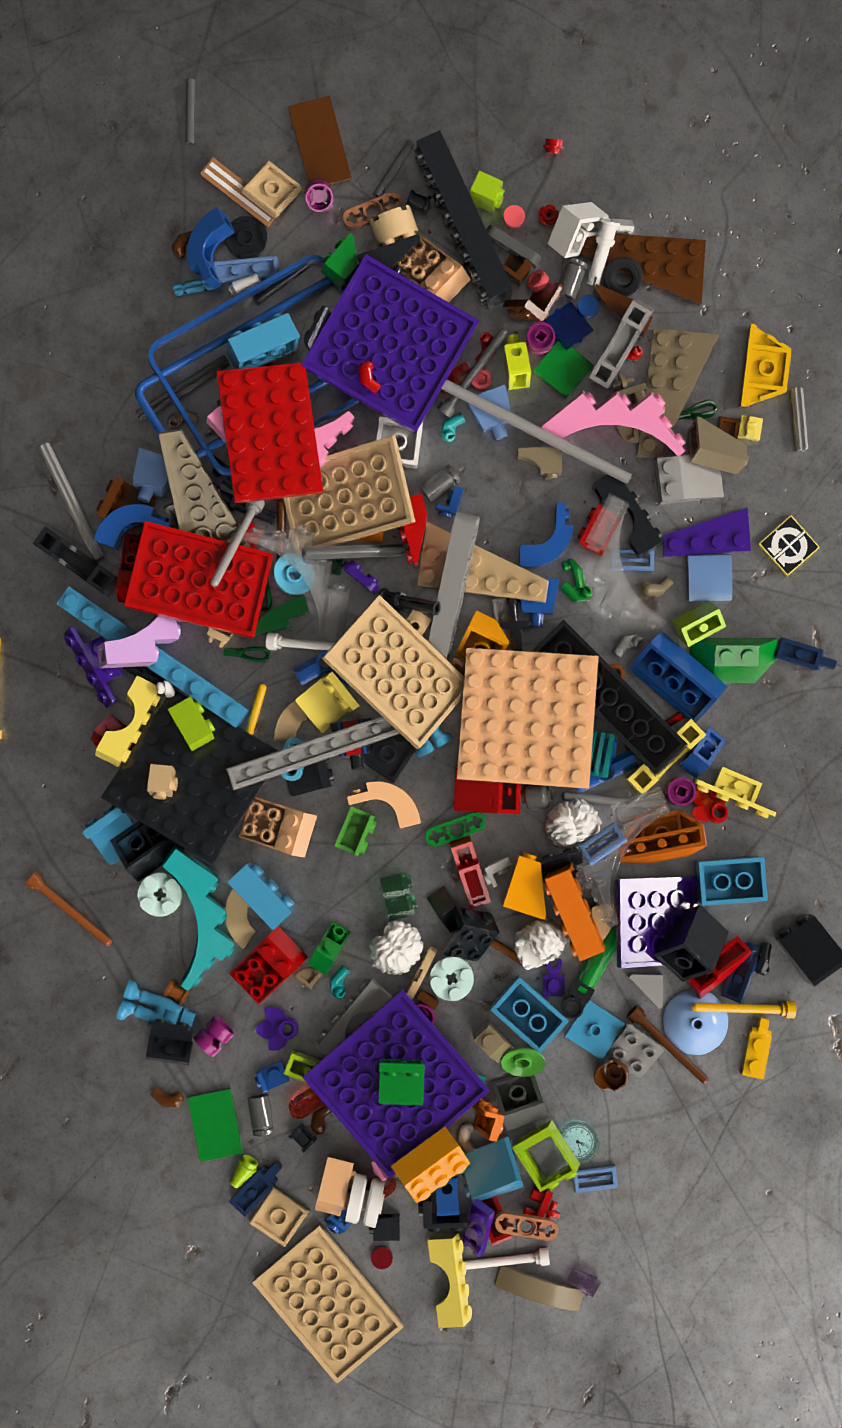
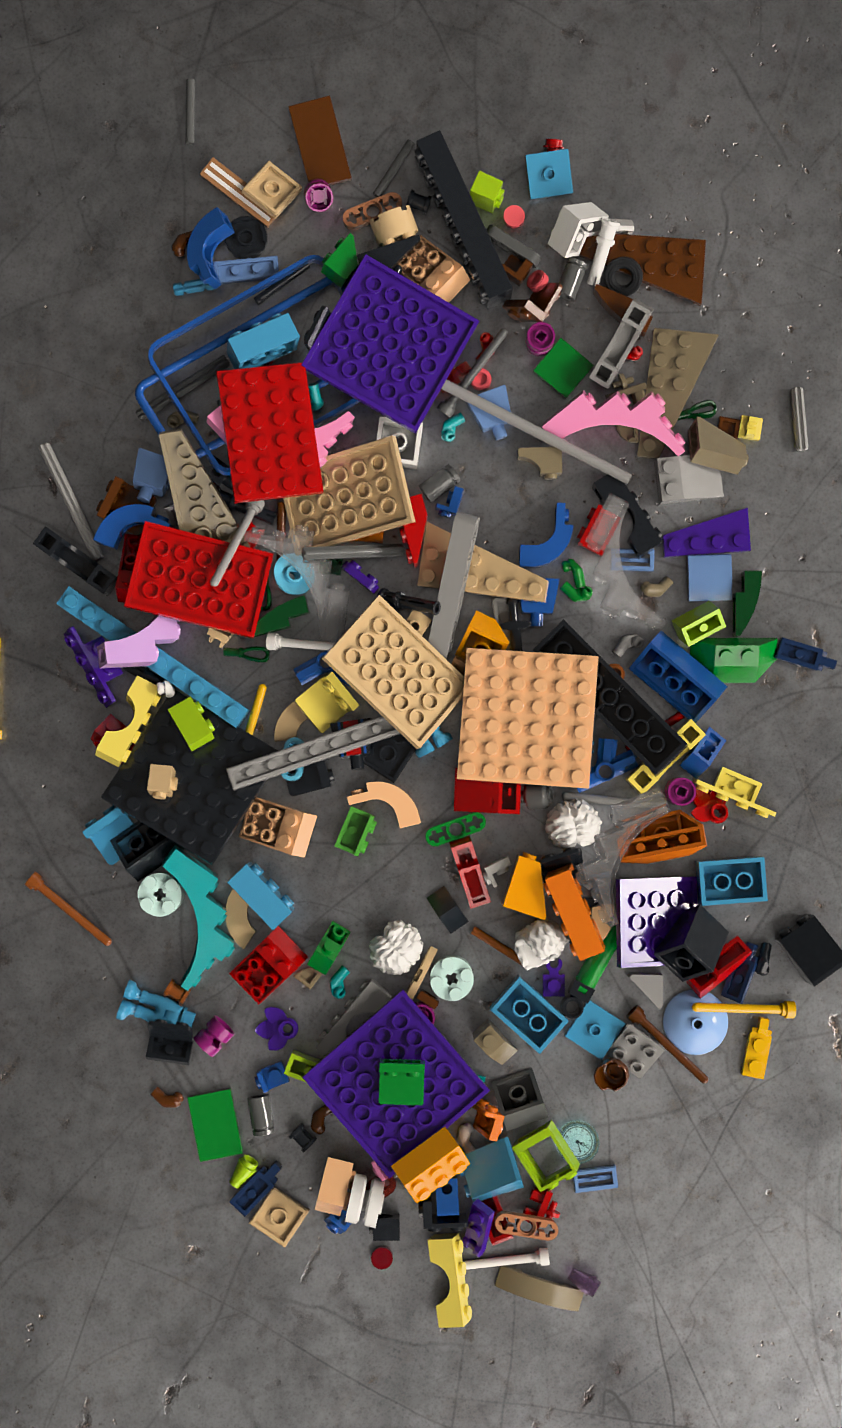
(243, 284): white cone -> none
(309, 1103): clear red plate -> none
(315, 396): none -> teal arm
(328, 1303): tan plate -> none
(365, 376): red arm -> none
(397, 896): clear green brick -> none
(473, 936): black bracket -> none
(516, 363): neon yellow torso -> none
(523, 1062): bright green dish -> none
(544, 219): red plate -> none
(549, 174): none -> dark azure plate
(569, 325): clear blue piece -> none
(588, 306): blue tile -> none
(602, 735): teal tile -> none
(608, 849): medium blue tile -> none
(745, 601): none -> dark green slope
(765, 368): yellow wing -> none
(788, 545): tile -> none

